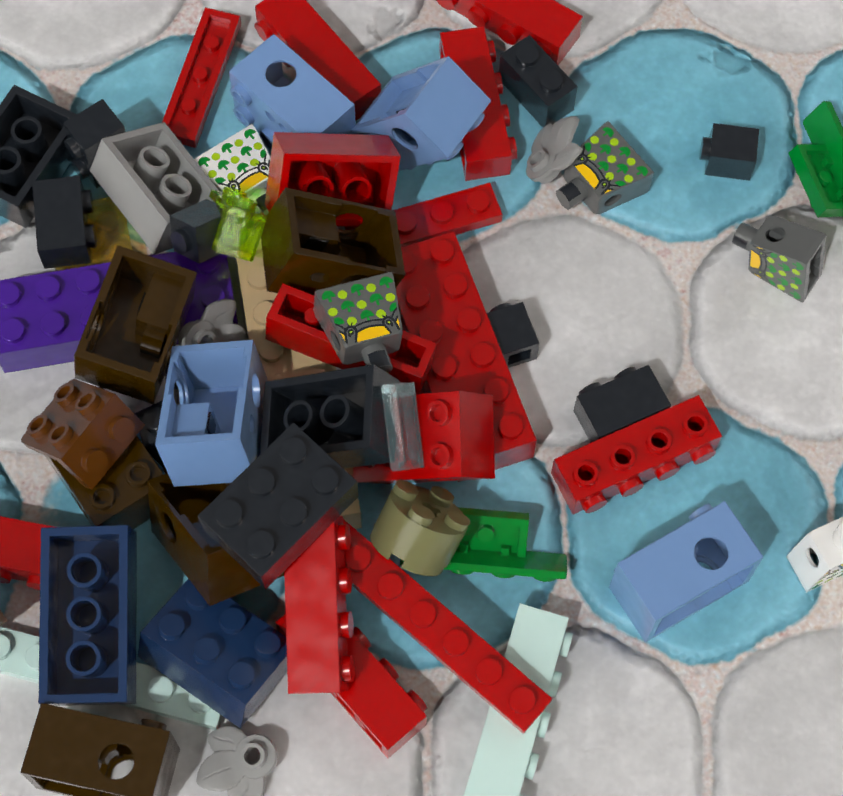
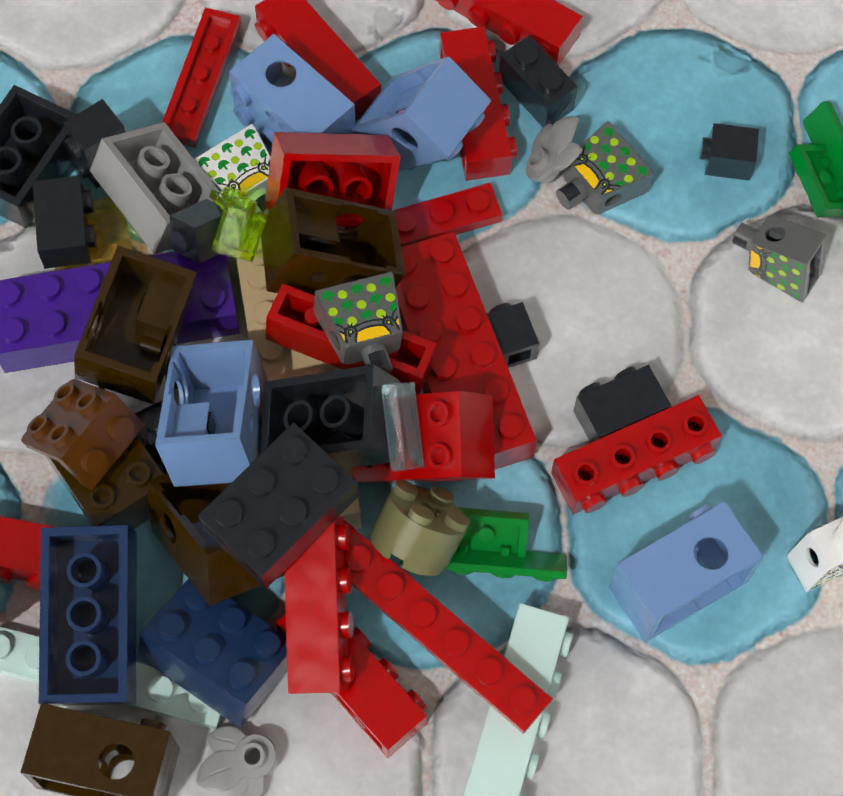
(214, 326): light grey plate -> none

